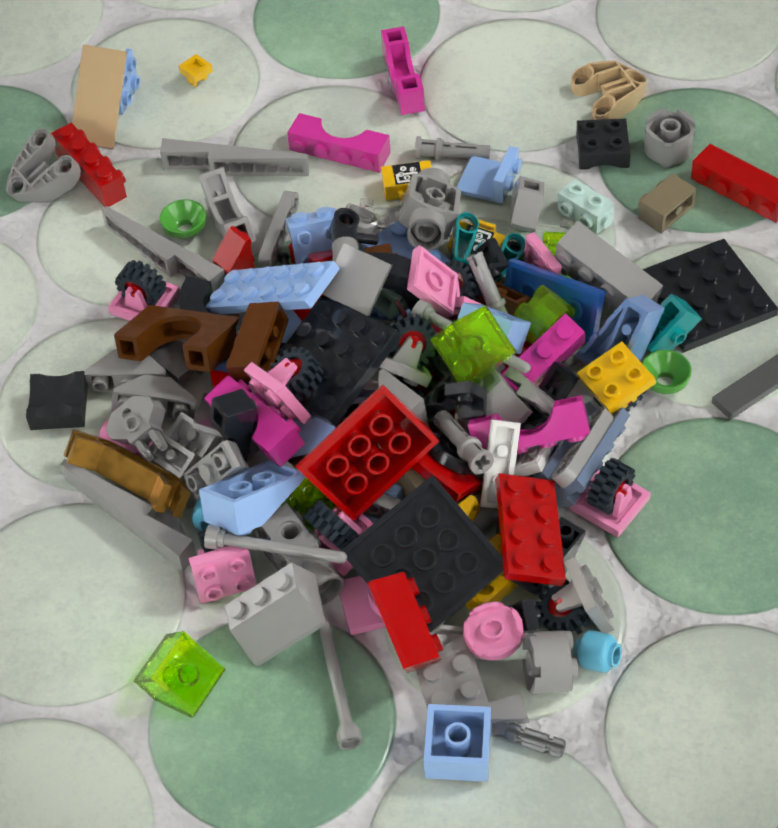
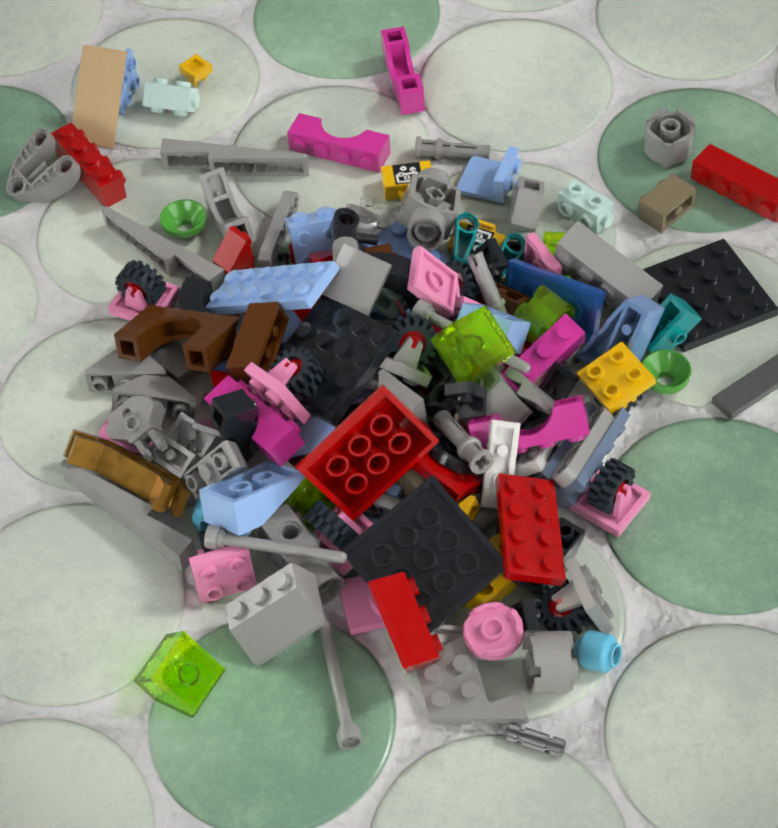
(57, 401): black brick -> none
(178, 97): none -> light aqua brick
(457, 742): light blue brick -> none
(603, 143): black brick -> none
(619, 84): tan connector -> none

